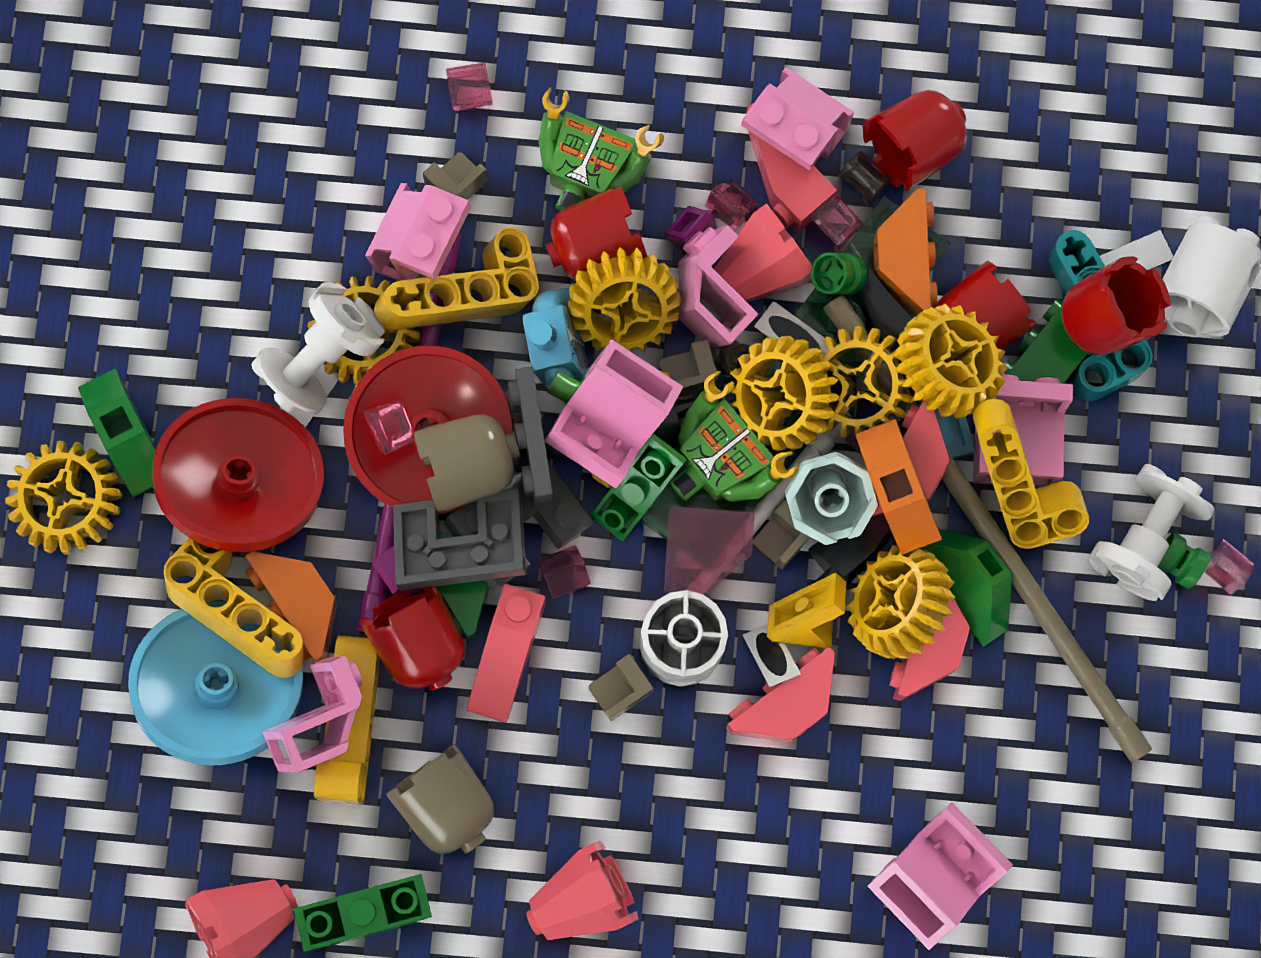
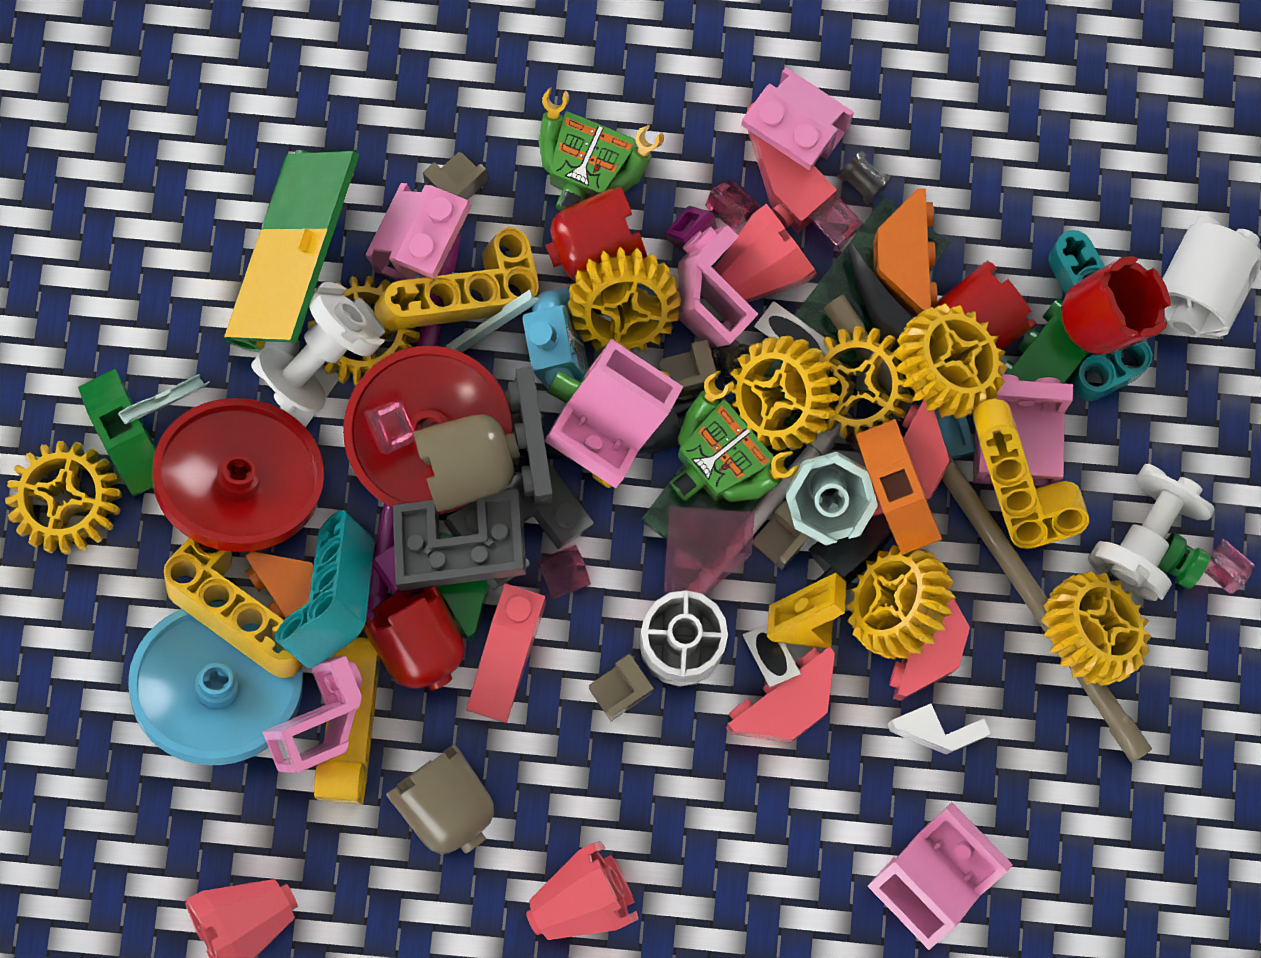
(161, 400): none -> light aqua piece
(290, 248): none -> door
(336, 595): none -> teal beam
(362, 913): green slope -> none
(469, 86): clear pink tile -> none
(509, 312): none -> light aqua piece
(642, 484): green slope -> none
(839, 273): green wheel -> none
(916, 137): red cylinder -> none
(924, 728): none -> white slope
(980, 582): green slope -> none
(1086, 635): none -> yellow gear
(1149, 250): white sticker -> none

